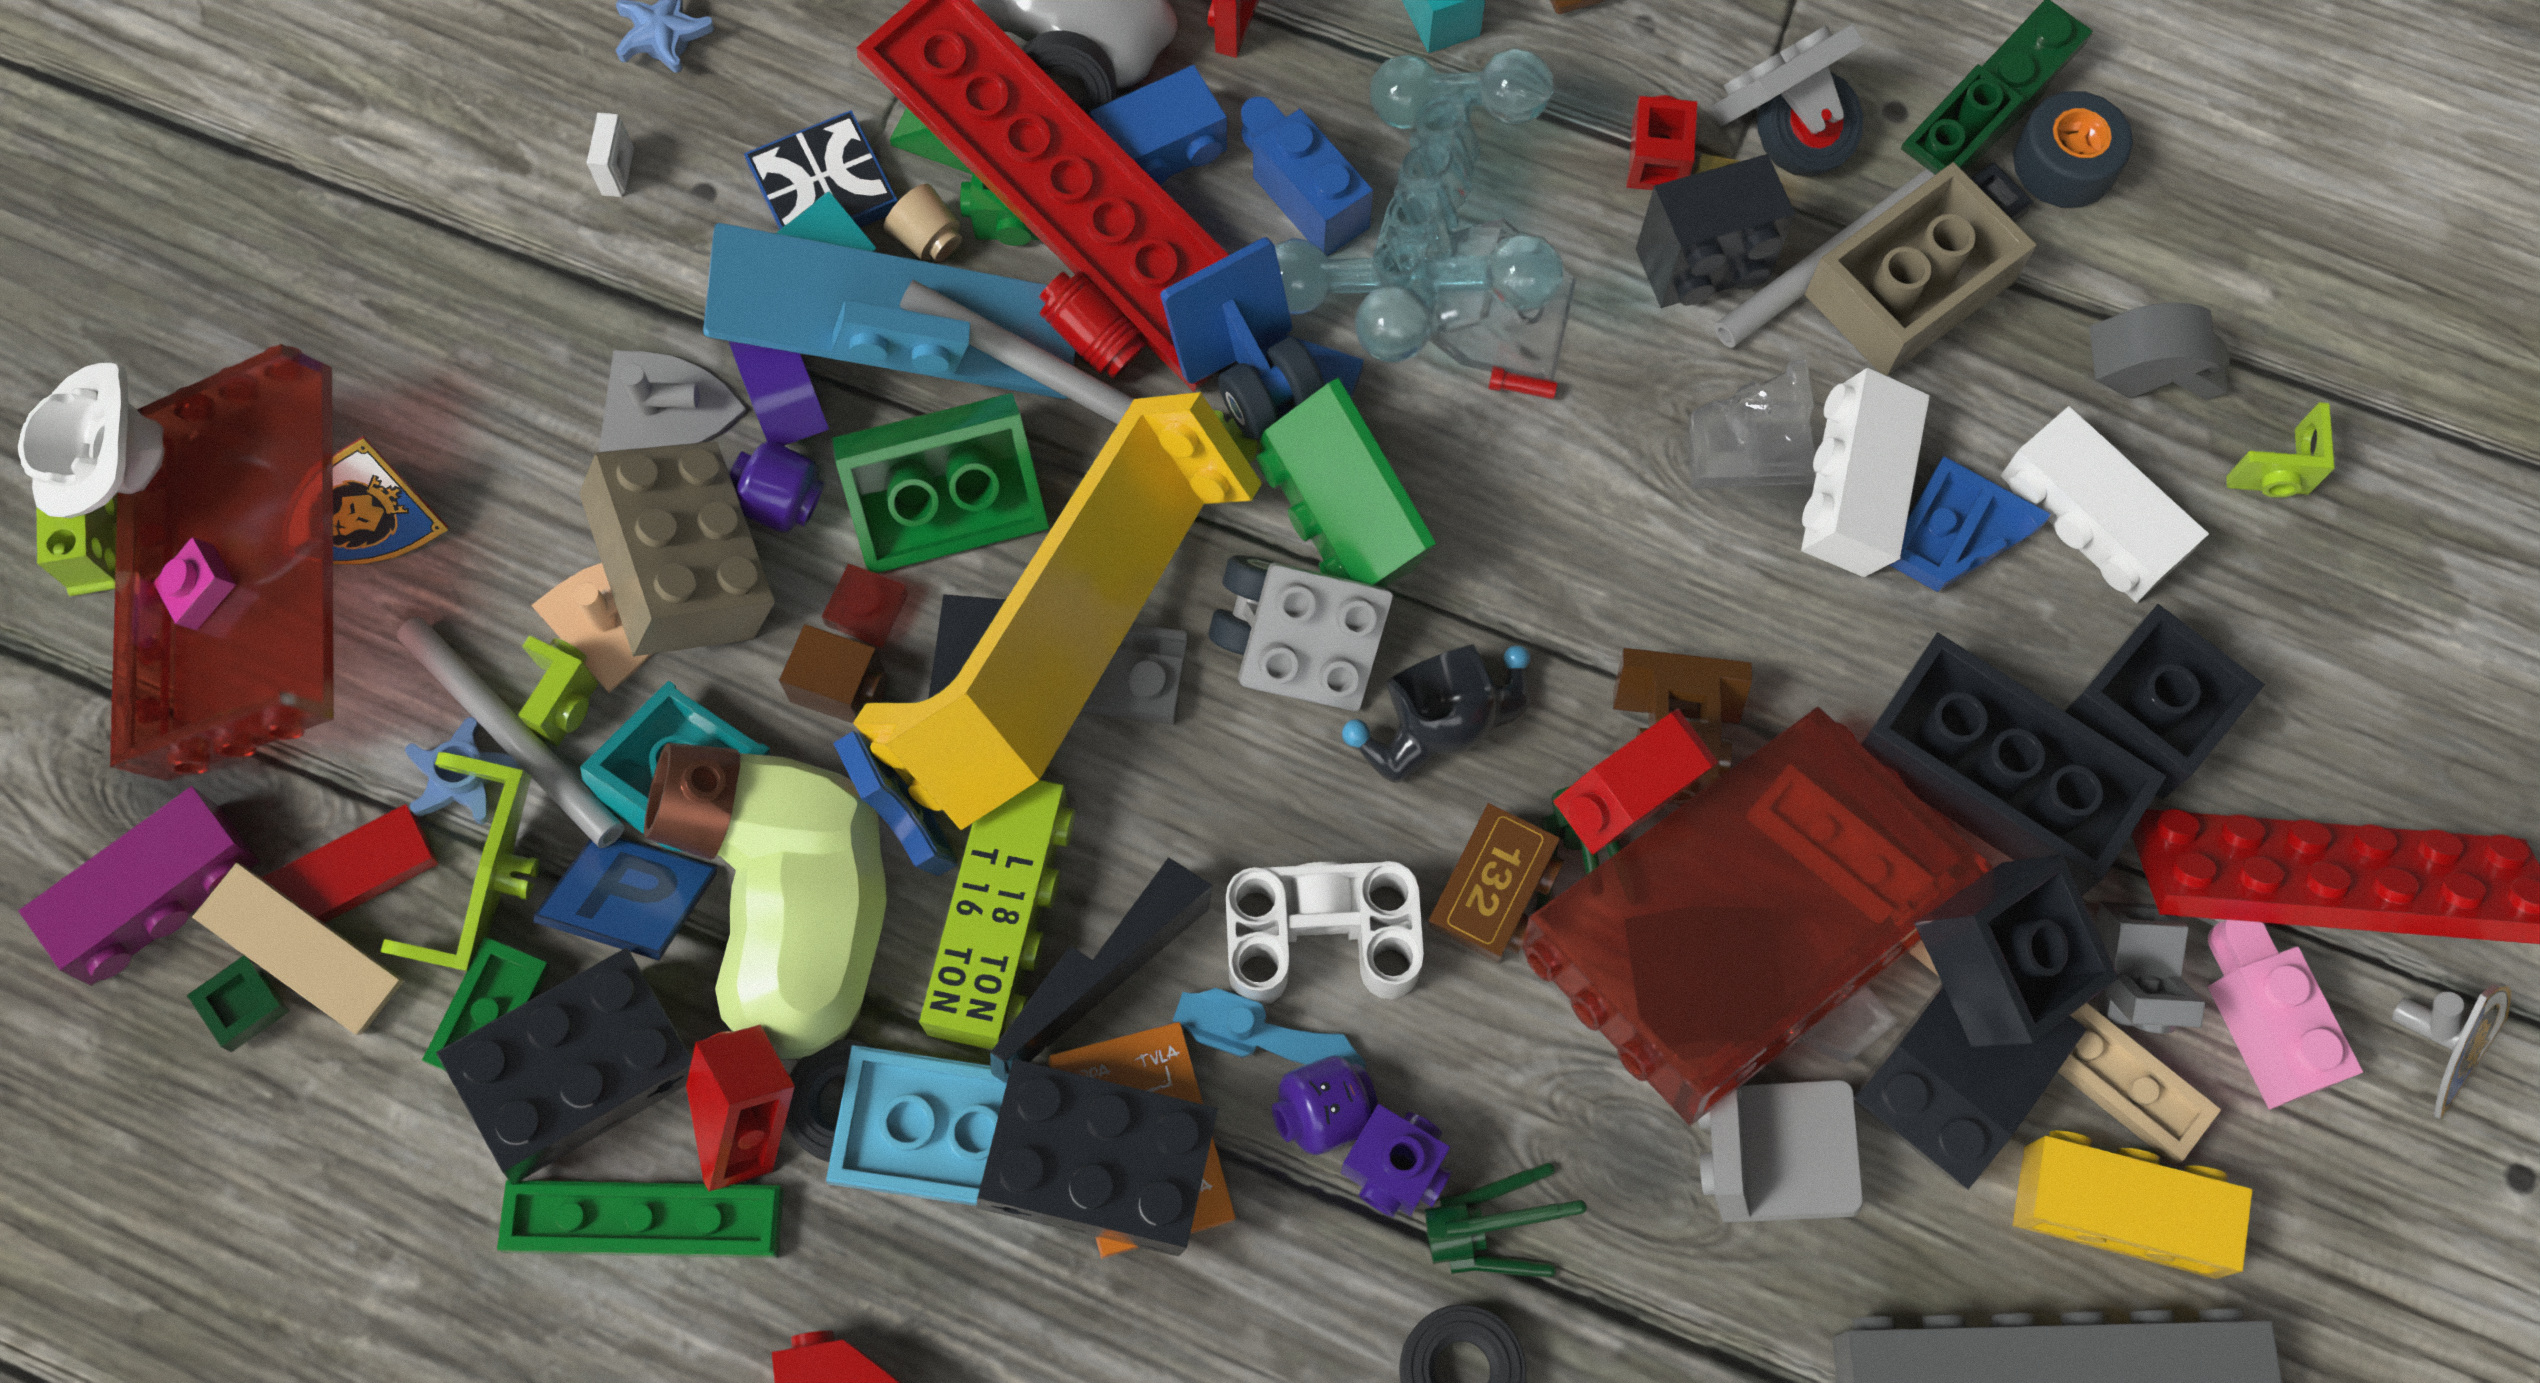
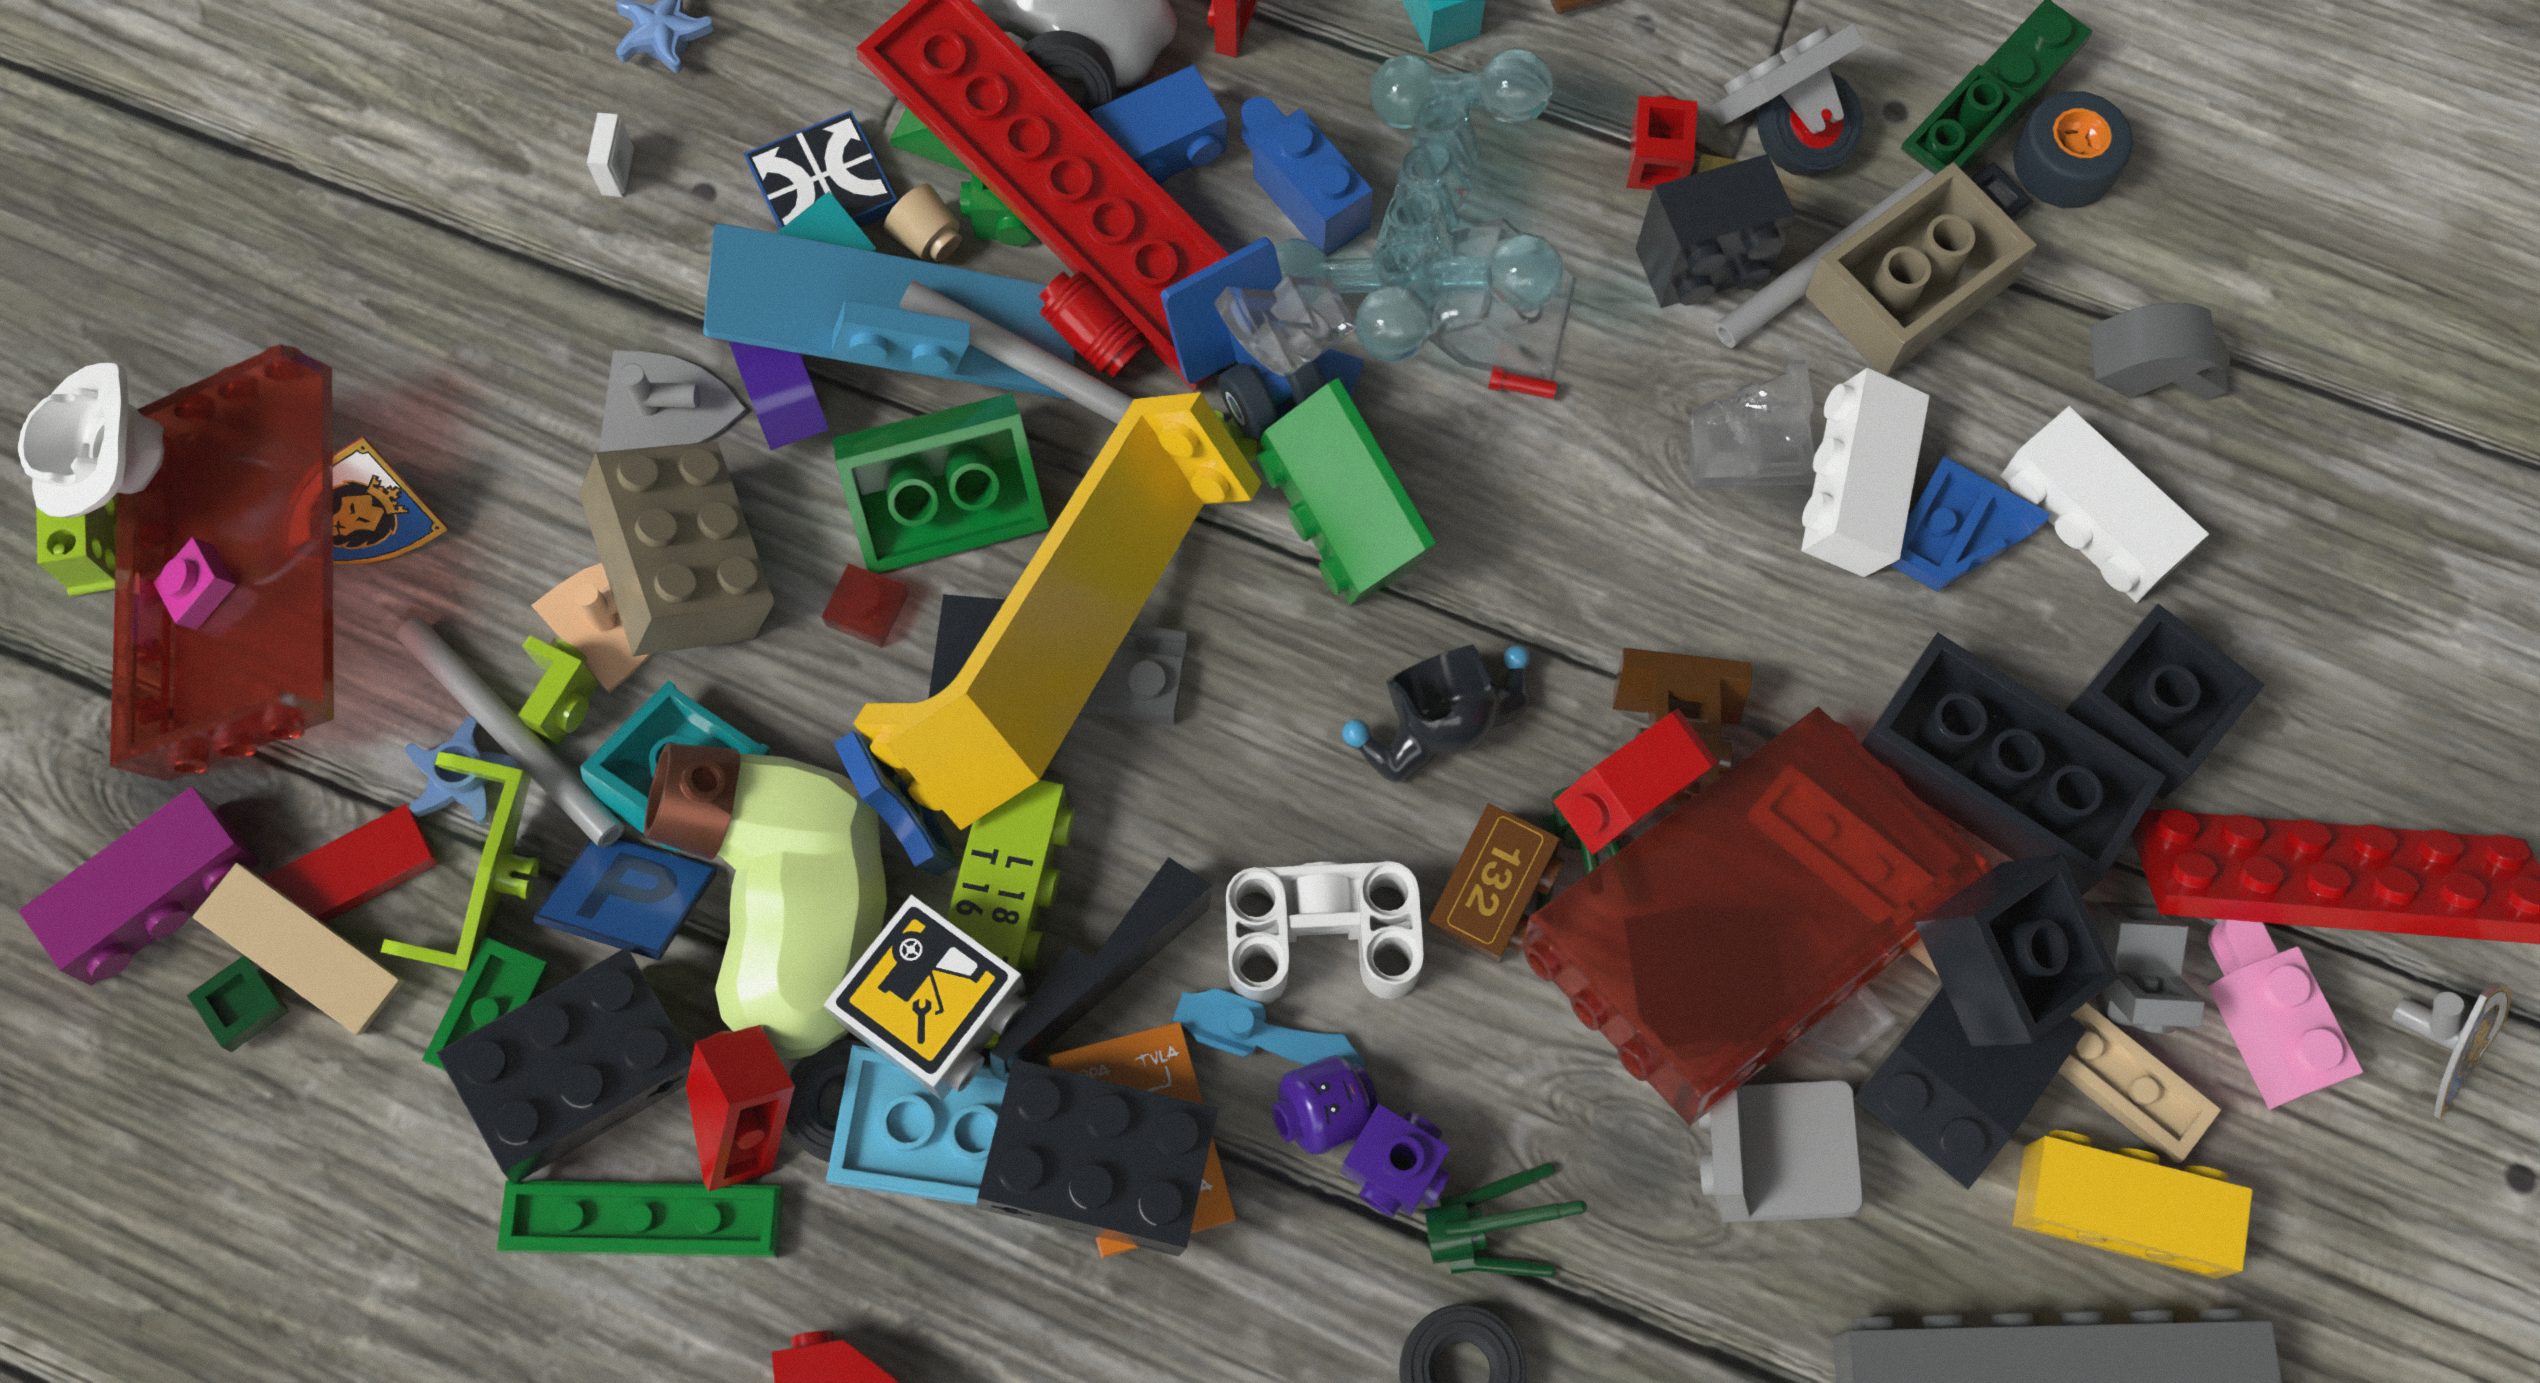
(776, 486): dark purple head -> none
(833, 674): reddish brown brick -> none
(928, 998): none -> piece
(1289, 324): none -> clear slope
(1301, 630): light grey plate -> none
(2285, 473): lime bracket -> none

